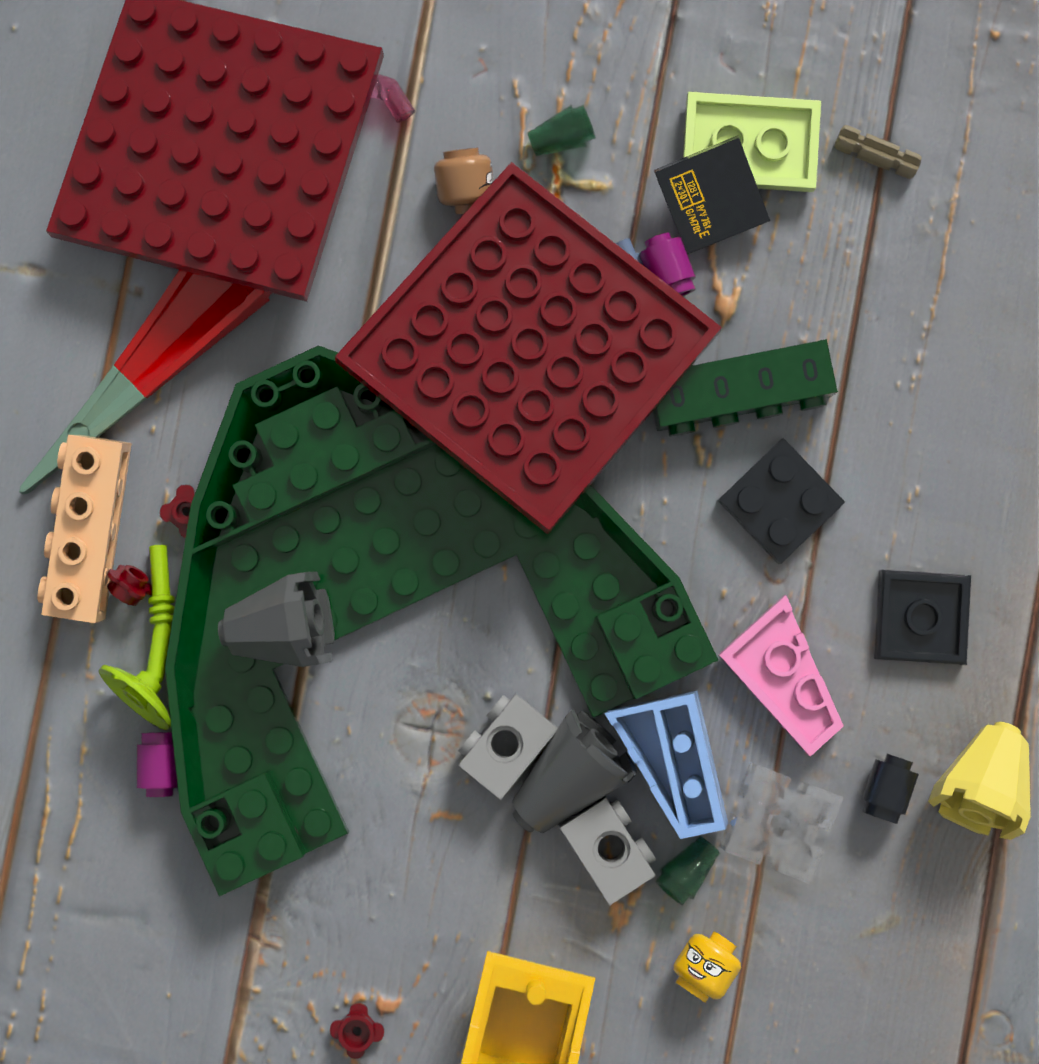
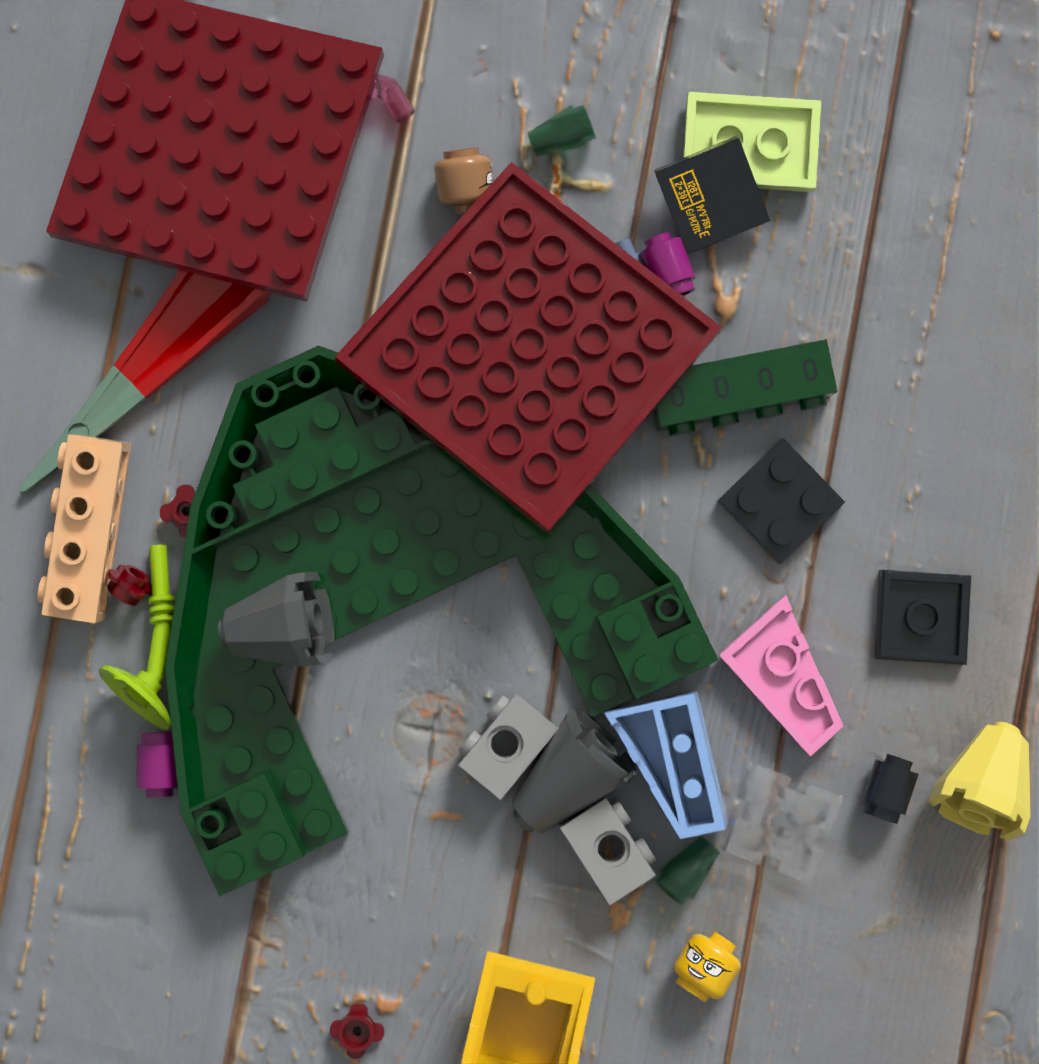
(878, 152): dark tan axle -> none

